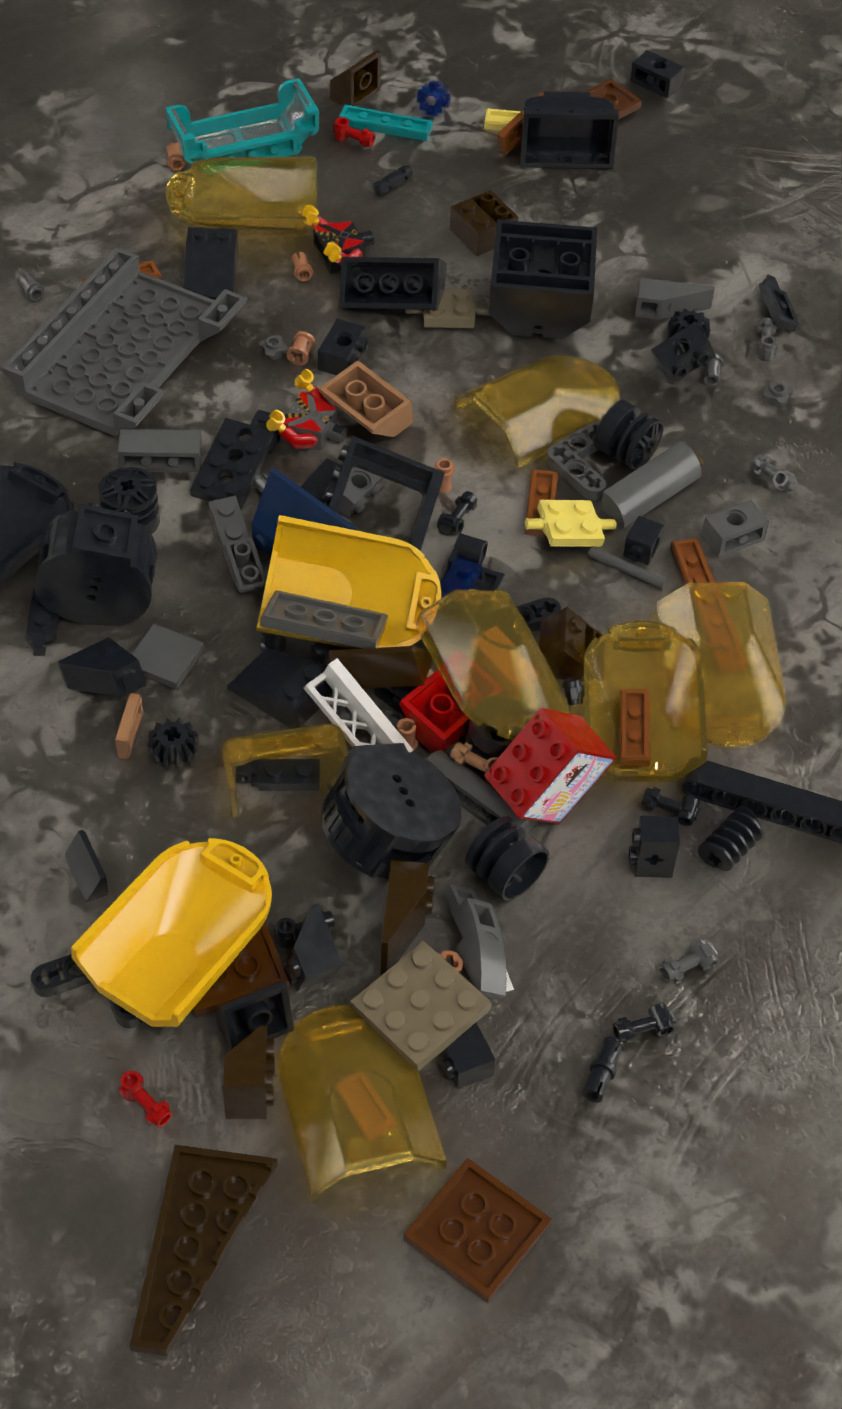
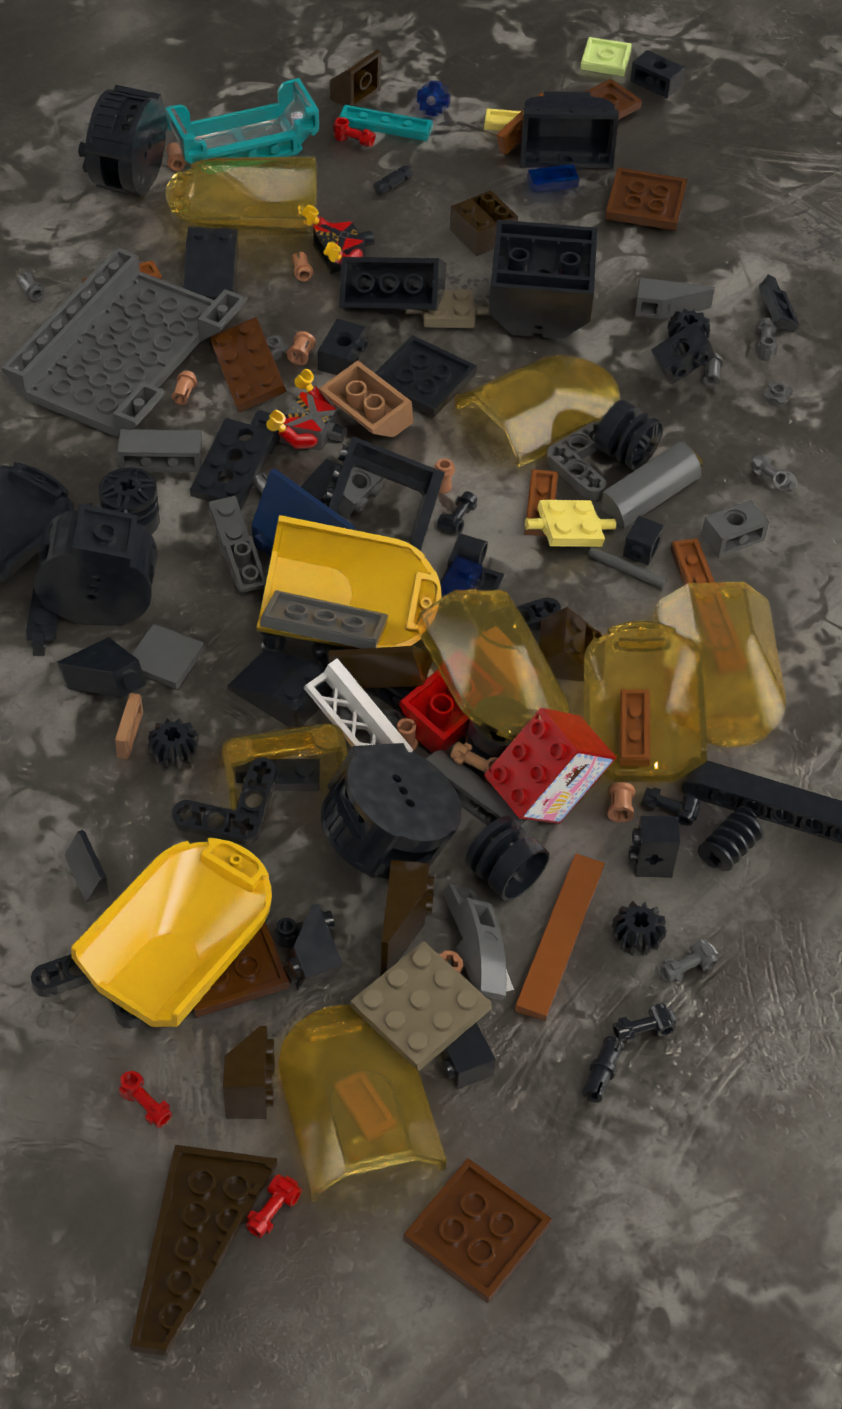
(125, 140): none -> black piece
(185, 383): none -> nougat pin
(242, 814): none -> black beam
(248, 364): none -> reddish brown plate
(262, 1007): black slope -> none
(283, 1191): none -> red bar
(426, 374): none -> black plate
(553, 178): none -> clear blue plate
(559, 937): none -> dark orange tile
(573, 691): black bar -> none
(606, 56): none -> yellowish green tile
(621, 802): none -> nougat bush
(639, 928): none -> black gear
(646, 199): none -> reddish brown plate

